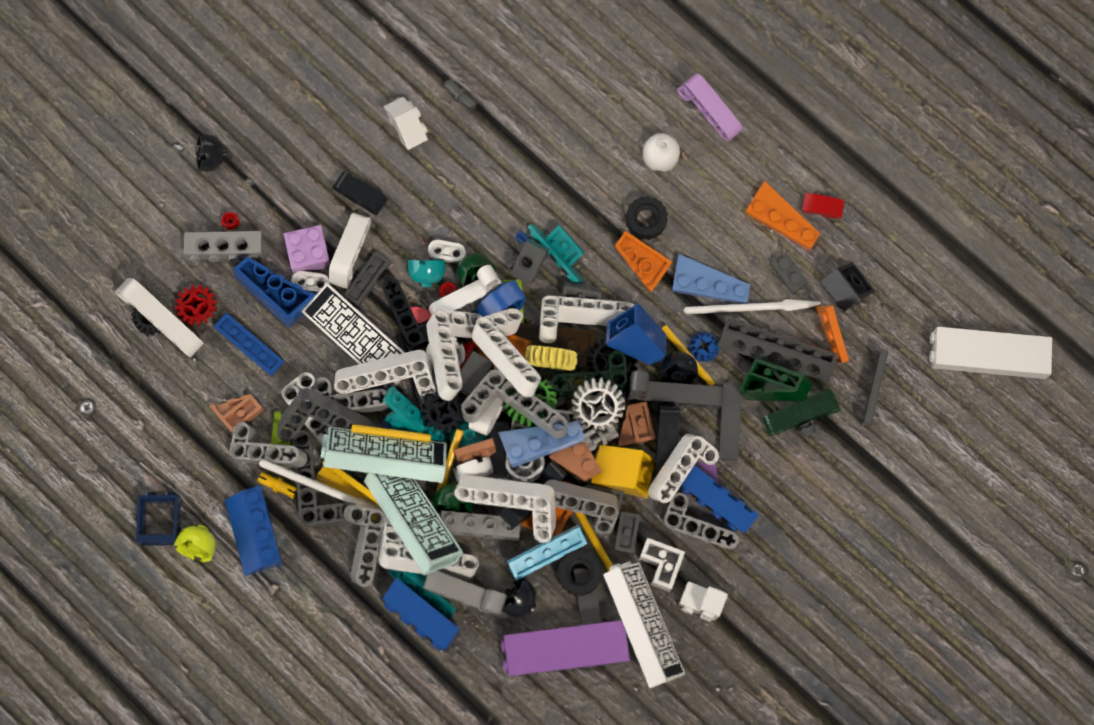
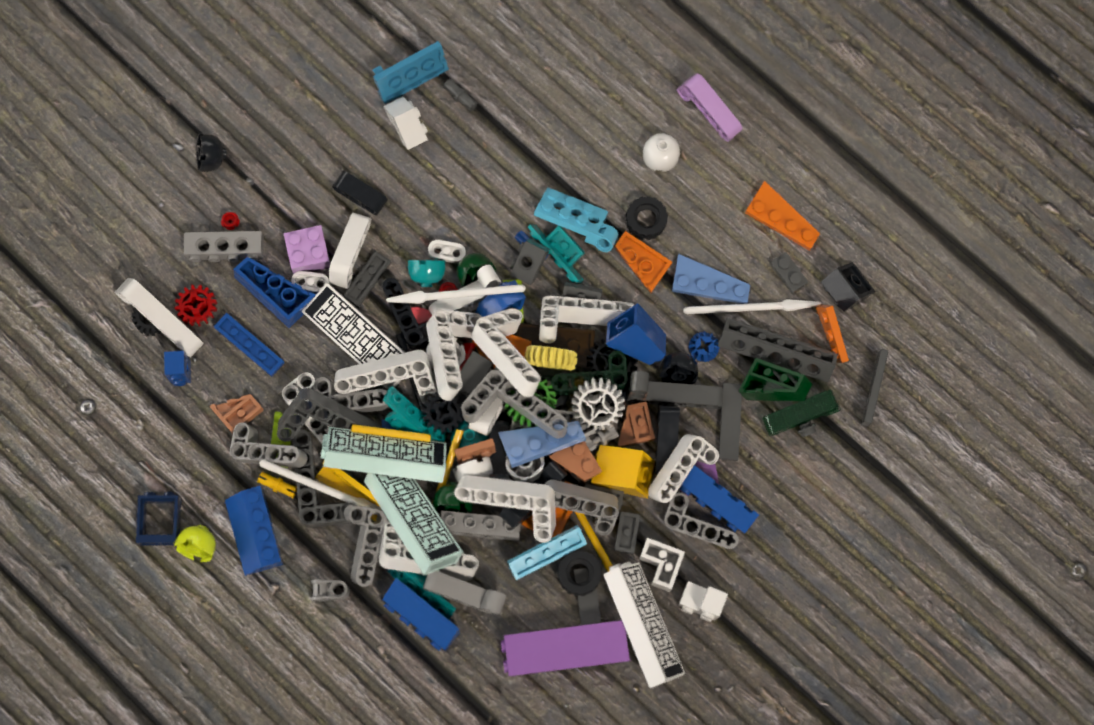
(177, 367): none -> blue brick
(325, 590): none -> light grey piece
(410, 72): none -> dark azure piece
(420, 297): none -> white piece
(520, 599): black cylinder -> none
(596, 233): none -> medium azure hinge
(680, 347): yellow bar -> none
(824, 205): red slope -> none
(991, 352): white brick -> none

